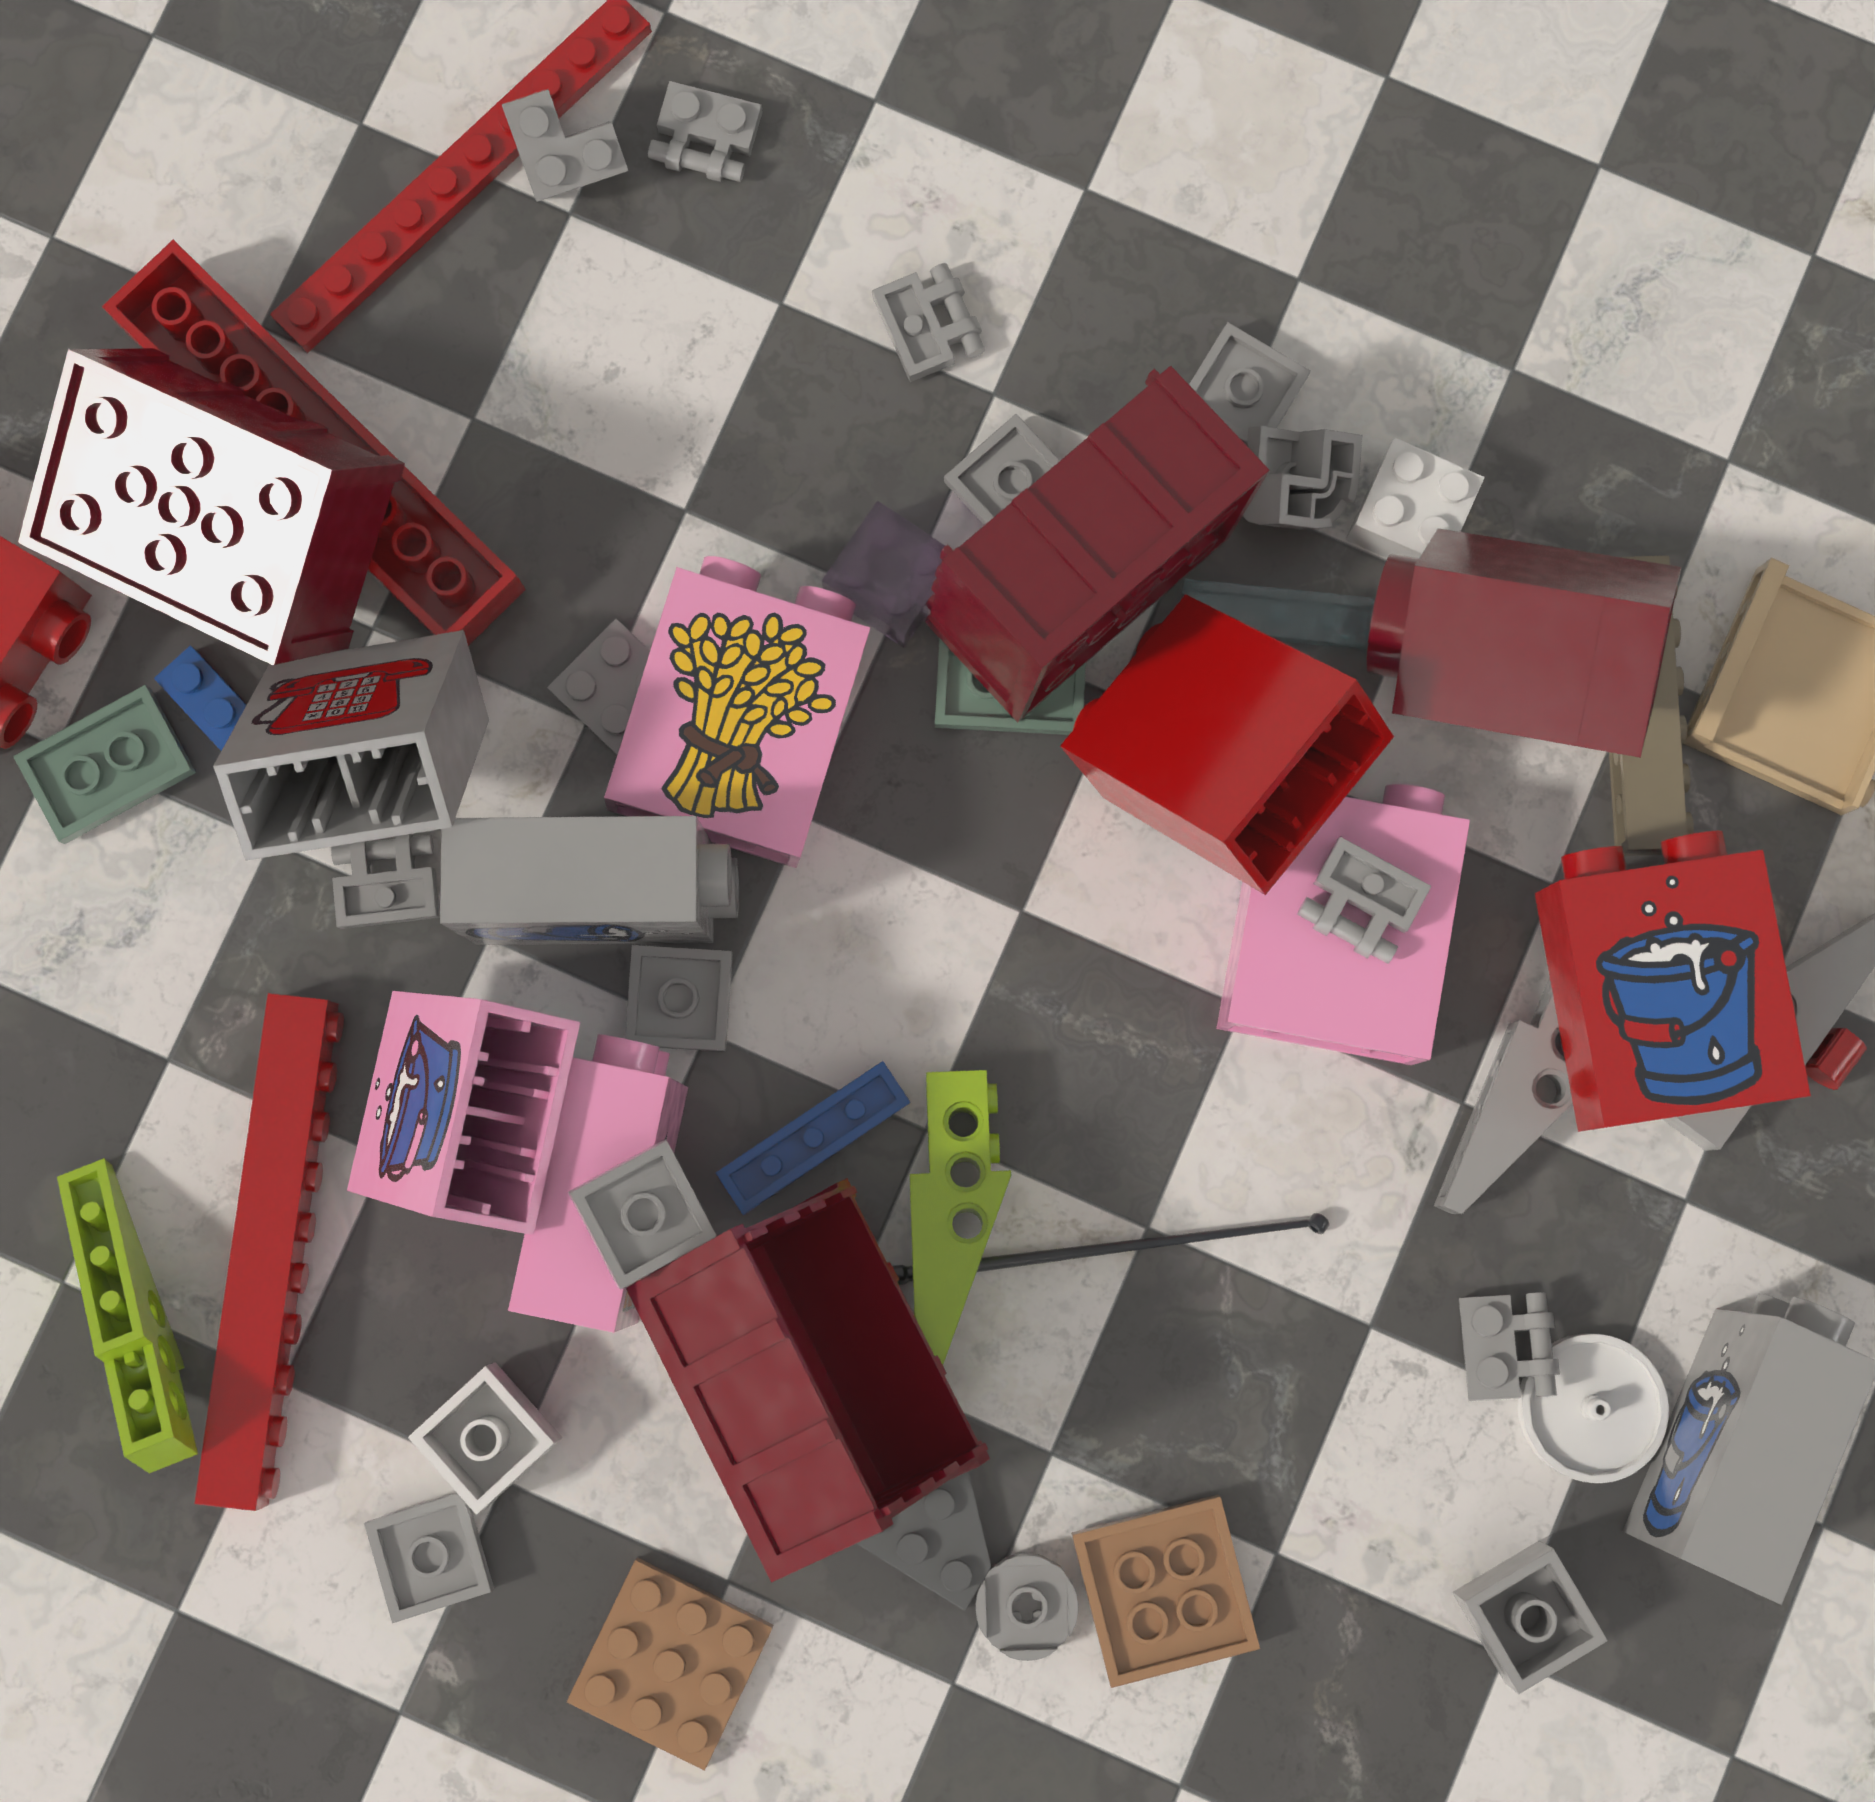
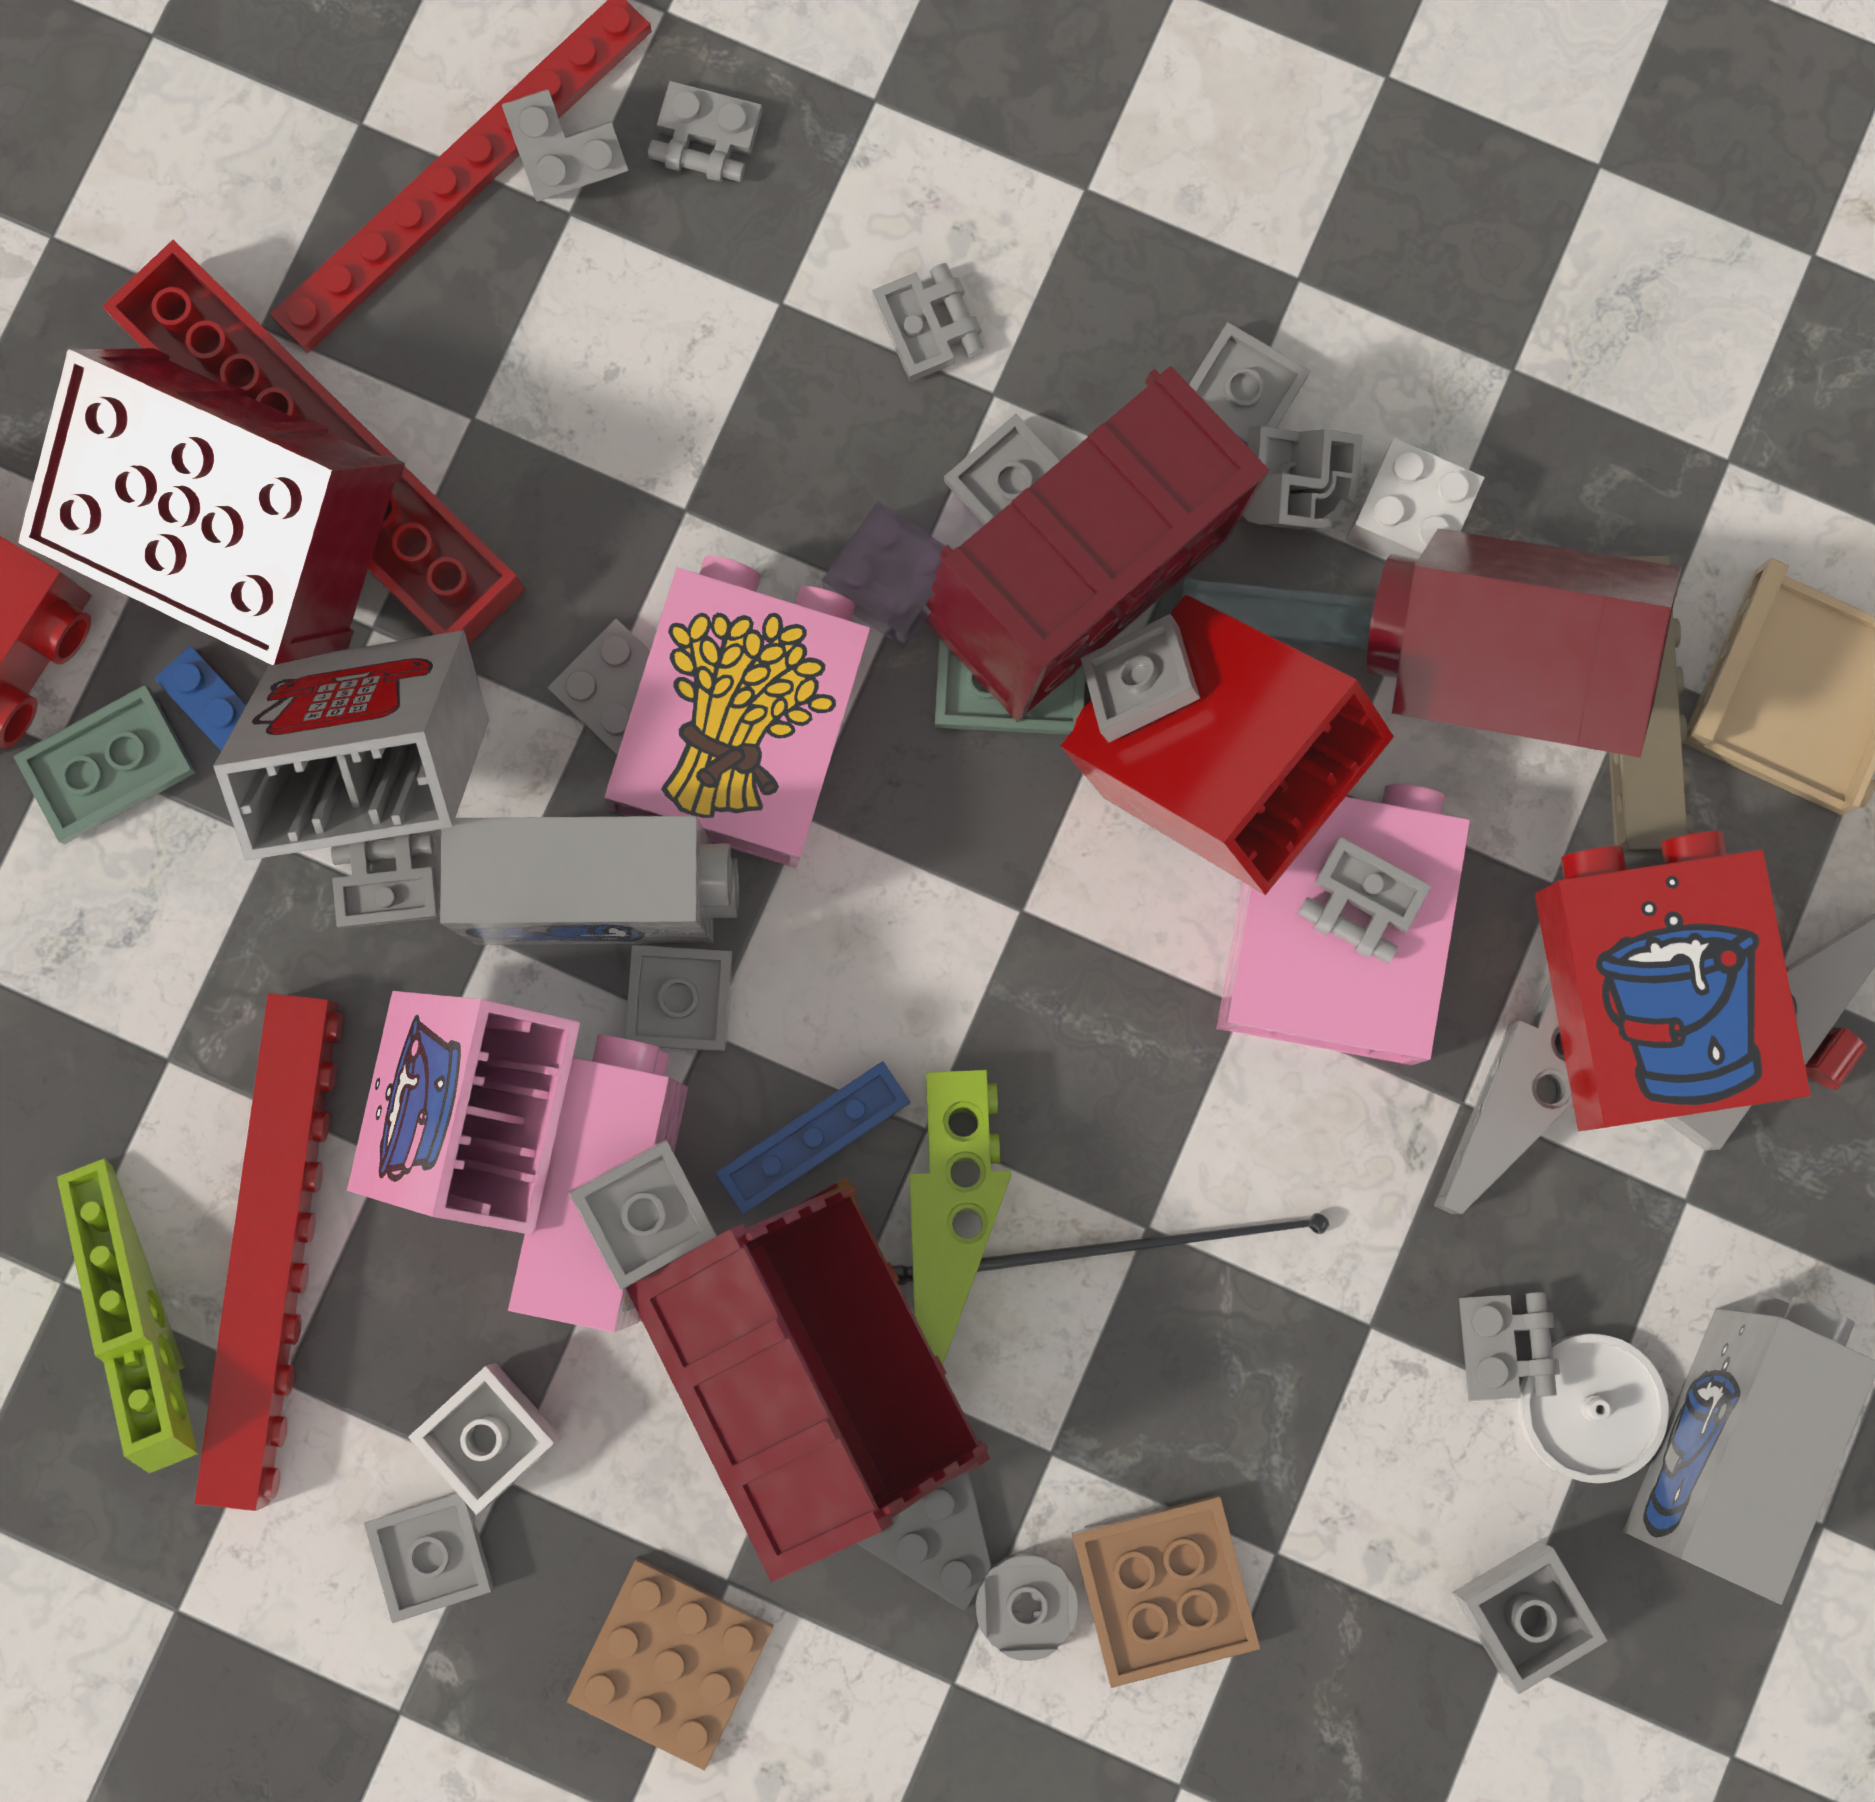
(1139, 678): none -> light grey plate

